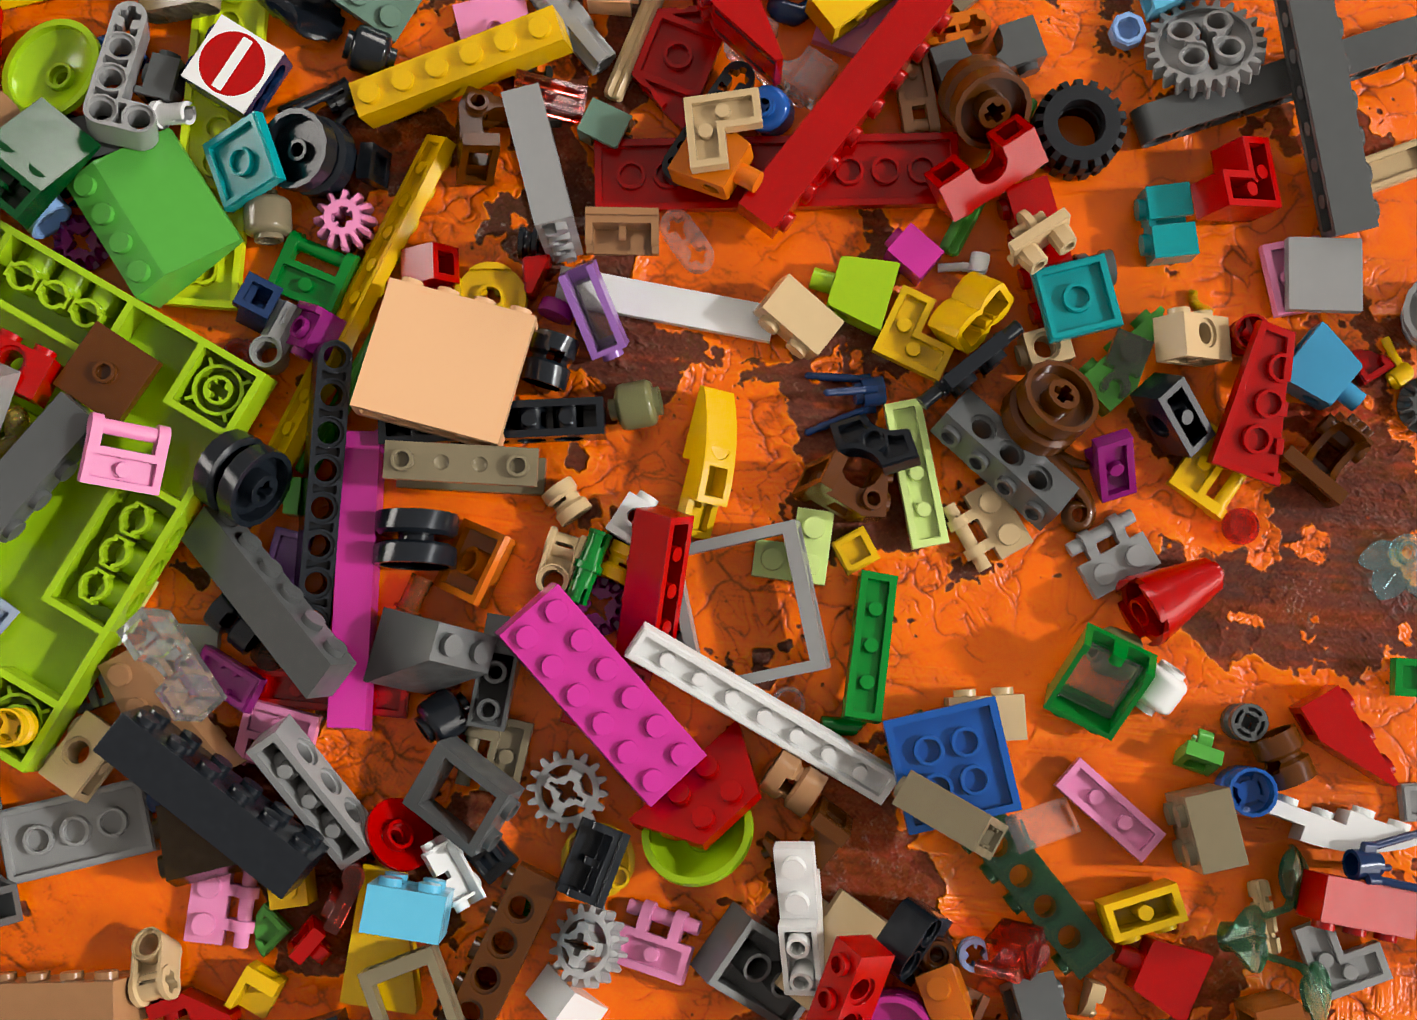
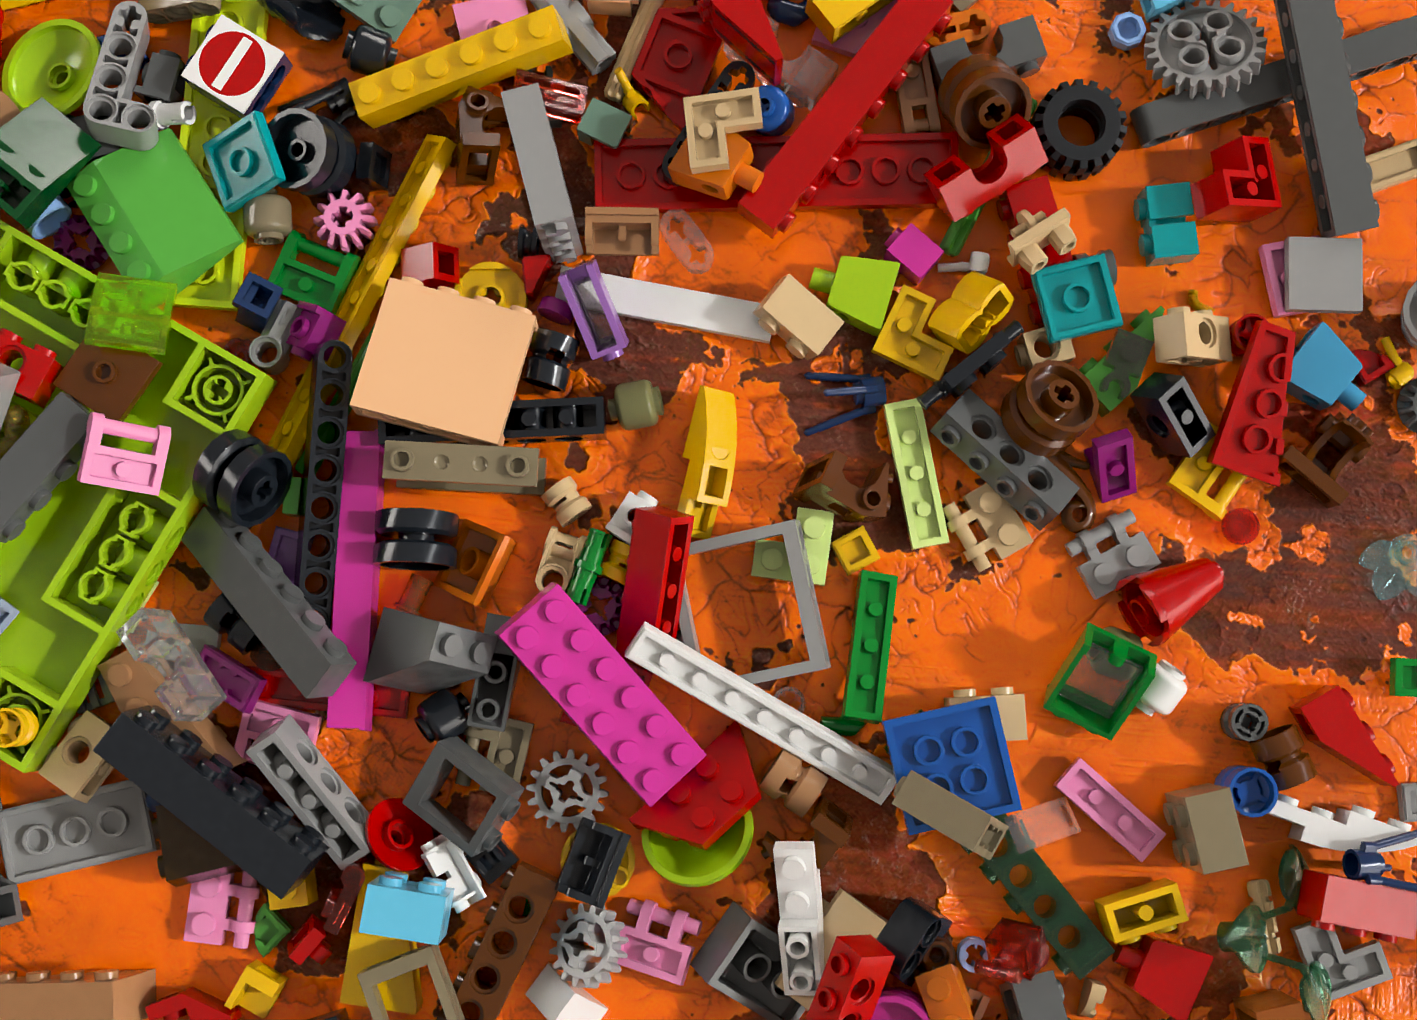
(130, 313): none -> clear neon green slope
(154, 967): tan piece -> none
(632, 97): none -> yellow hand
(887, 448): black tile -> none
(1198, 754): bright green tile -> none

